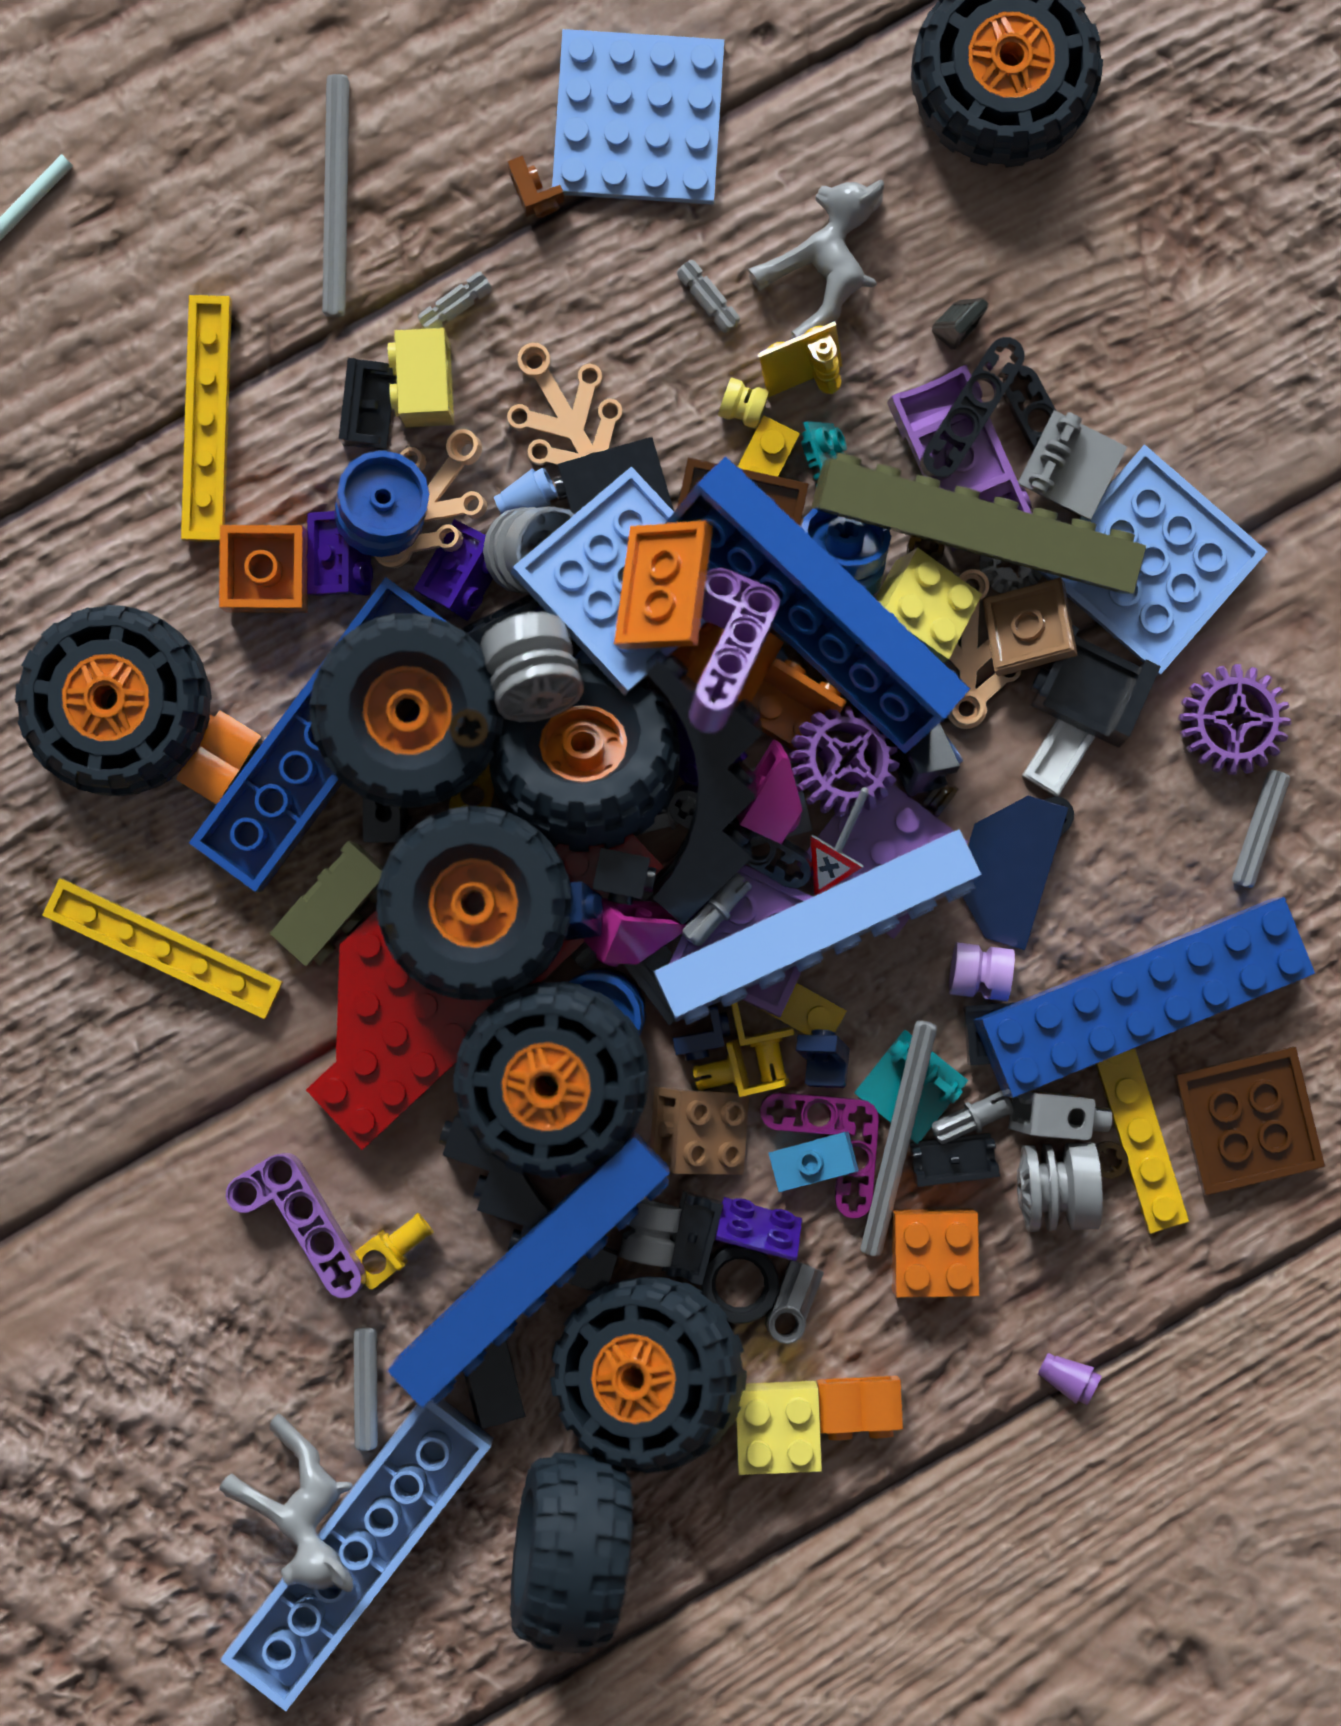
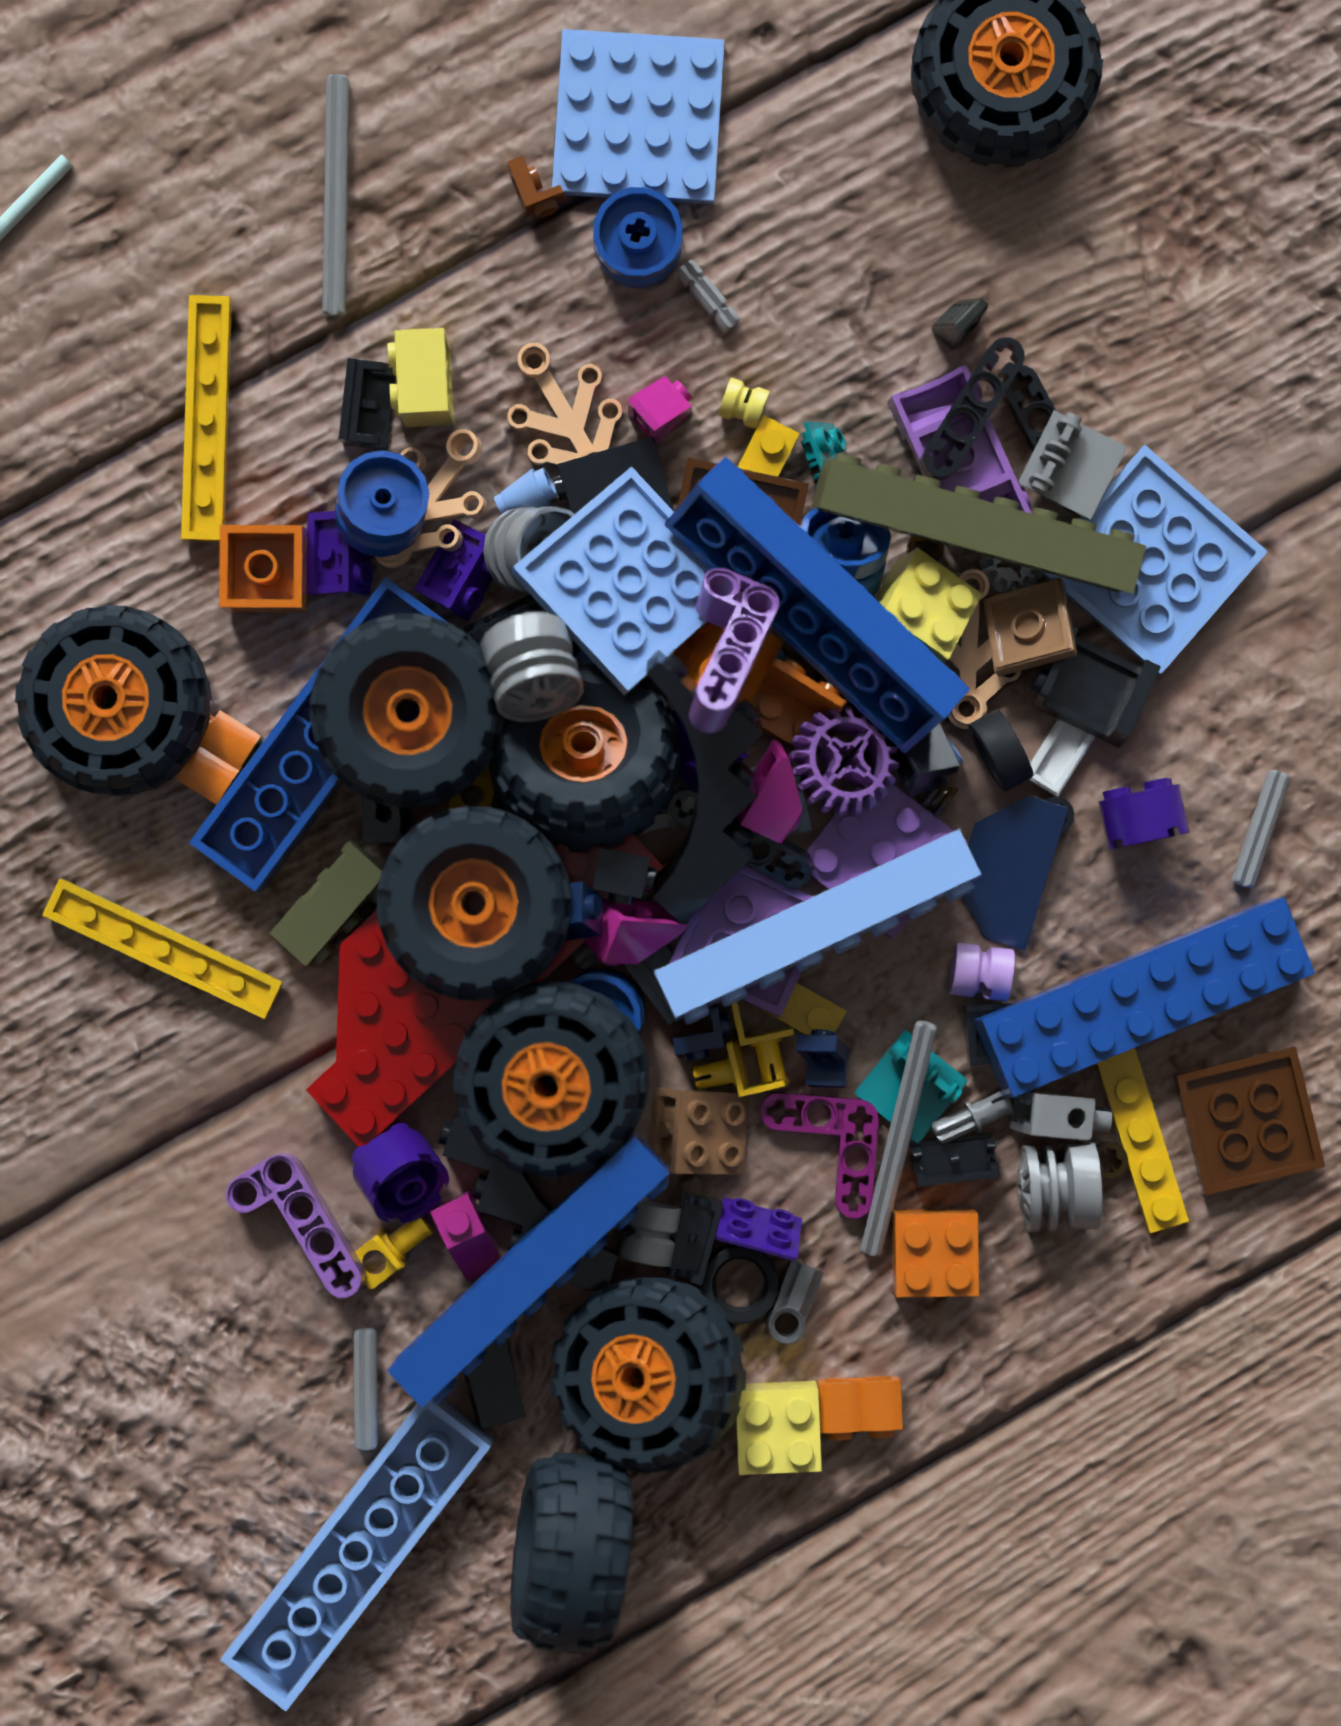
(316, 1562): light grey animal -> none
(399, 1174): none -> dark purple brick
(455, 302): light grey axle -> none
(466, 1235): none -> dark pink slope
(472, 715): dark brown bush -> none
(644, 214): none -> blue wheel
(660, 408): none -> dark pink slope
(663, 585): orange plate -> none
(716, 910): light grey axle -> none
(802, 359): yellow hinge -> none
(813, 1161): dark azure plate -> none
(829, 863): piece -> none
(847, 209): light grey animal -> none
(1001, 750): none -> black tyre
(1070, 1378): medium lavender cone -> none
(1144, 814): none -> dark purple brick
(1233, 702): medium lavender gear -> none

